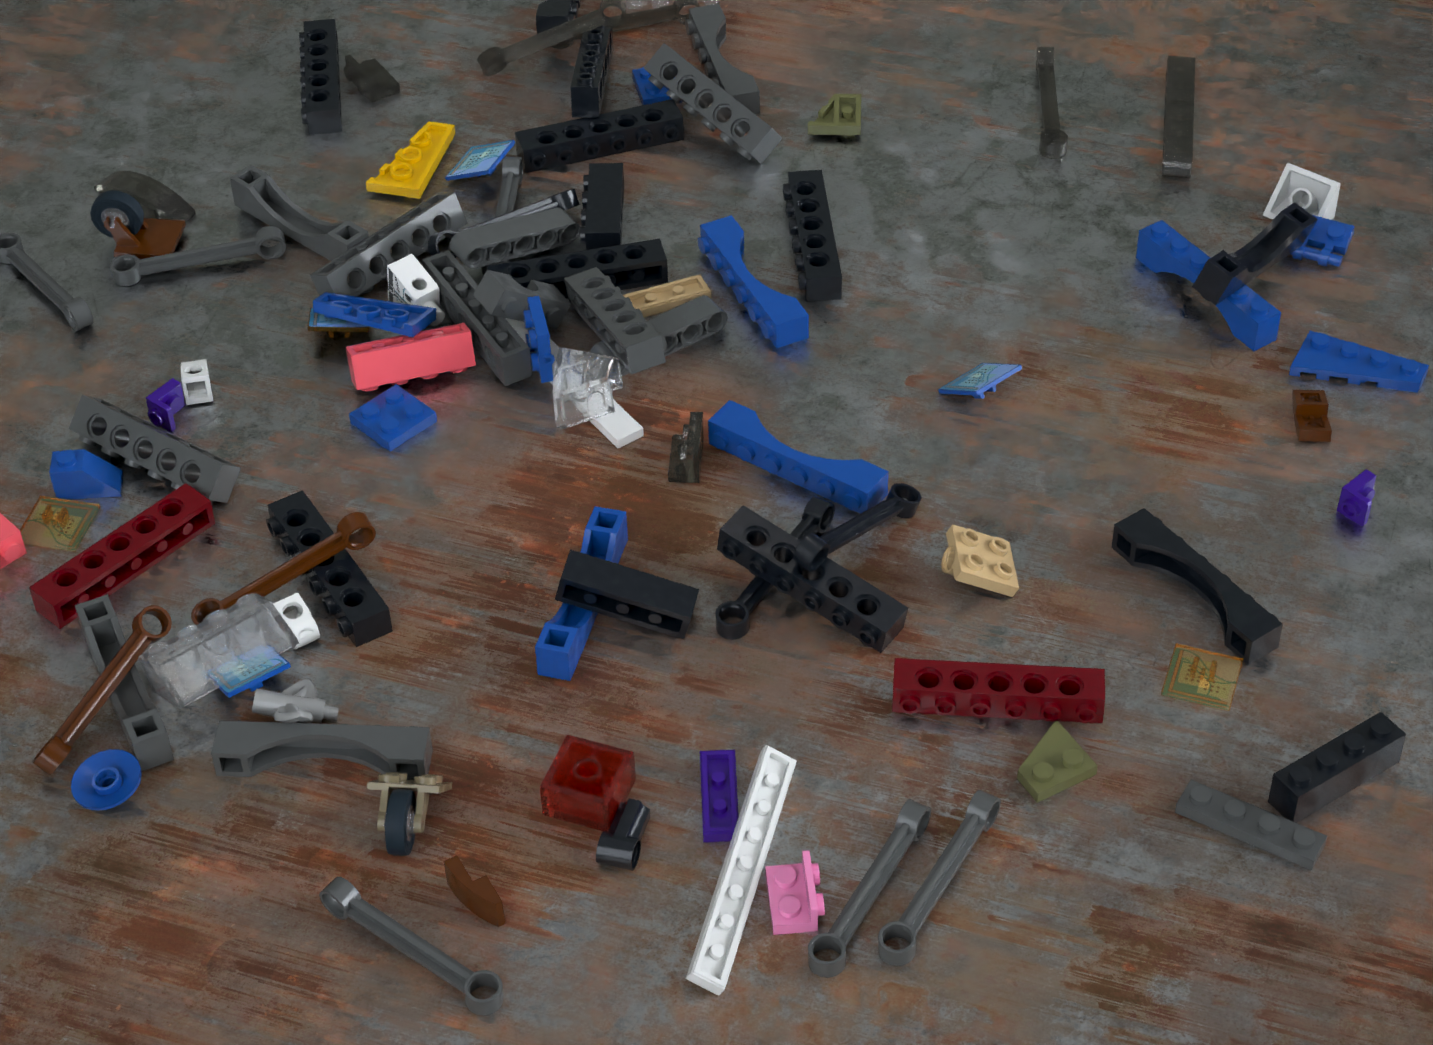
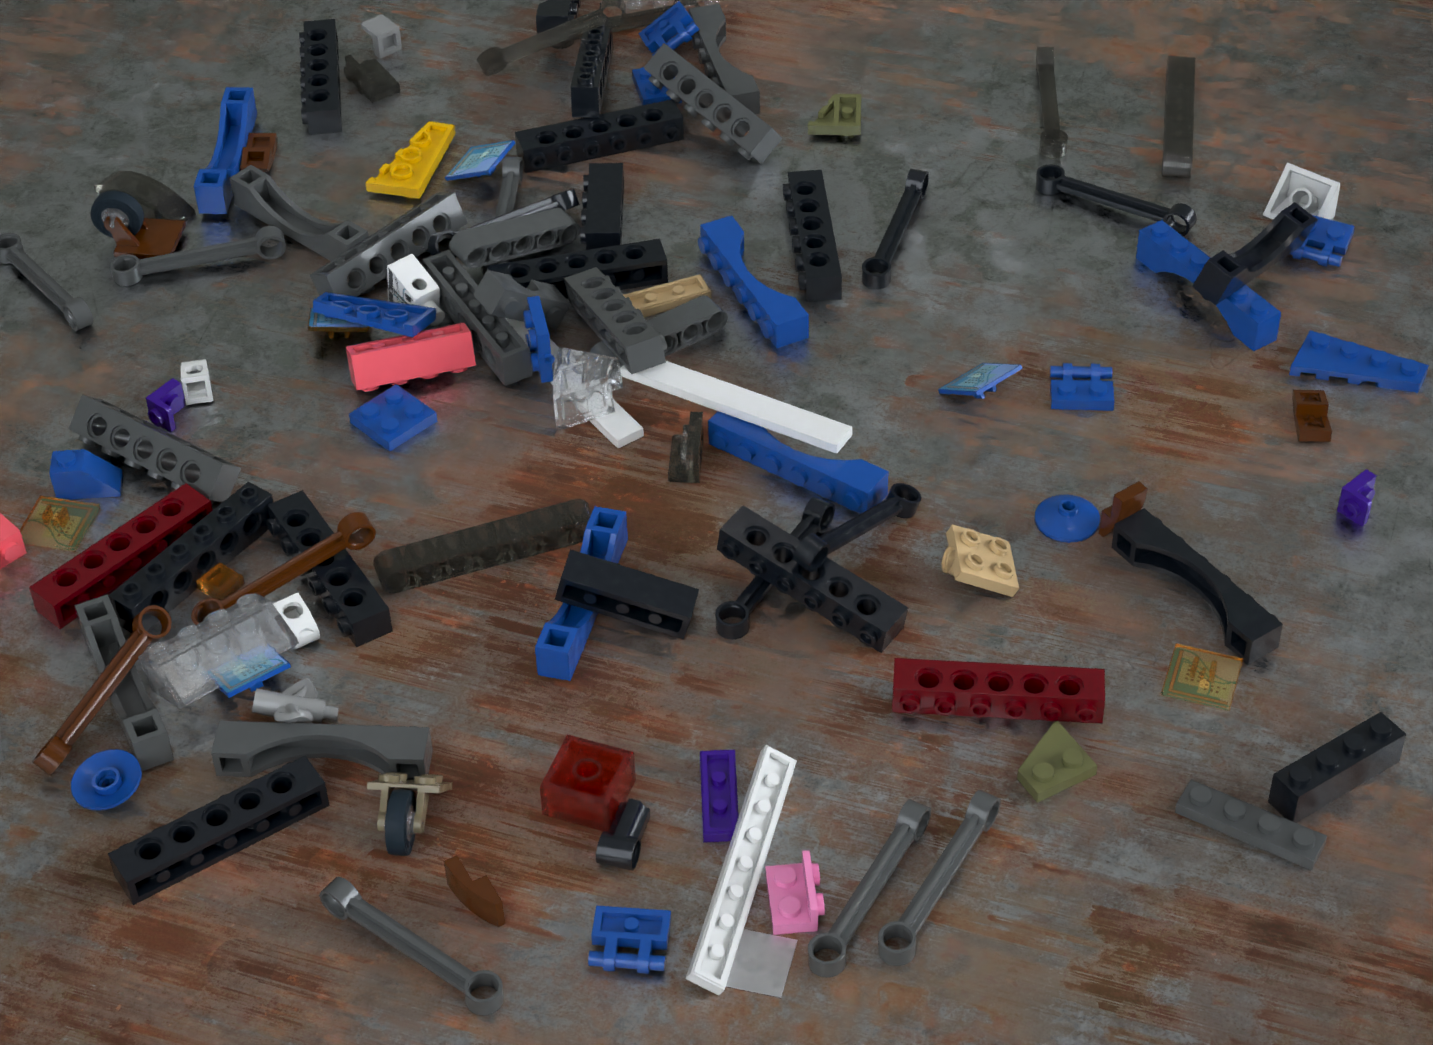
(174, 572): none -> black brick
(218, 829): none -> black brick
(220, 582): none -> clear orange tile
(236, 121): none -> blue arch
(259, 151): none -> reddish brown slope
(384, 35): none -> light grey panel
(482, 546): none -> clear smoke beam
(630, 929): none -> blue plate
(668, 25): none -> blue plate
(745, 405): none -> white tile
(762, 963): none -> flat silver sticker
(915, 189): none -> black piece
(1052, 180): none -> black piece
(1067, 518): none -> blue dish
(1081, 394): none -> blue plate
(1124, 504): none -> reddish brown slope

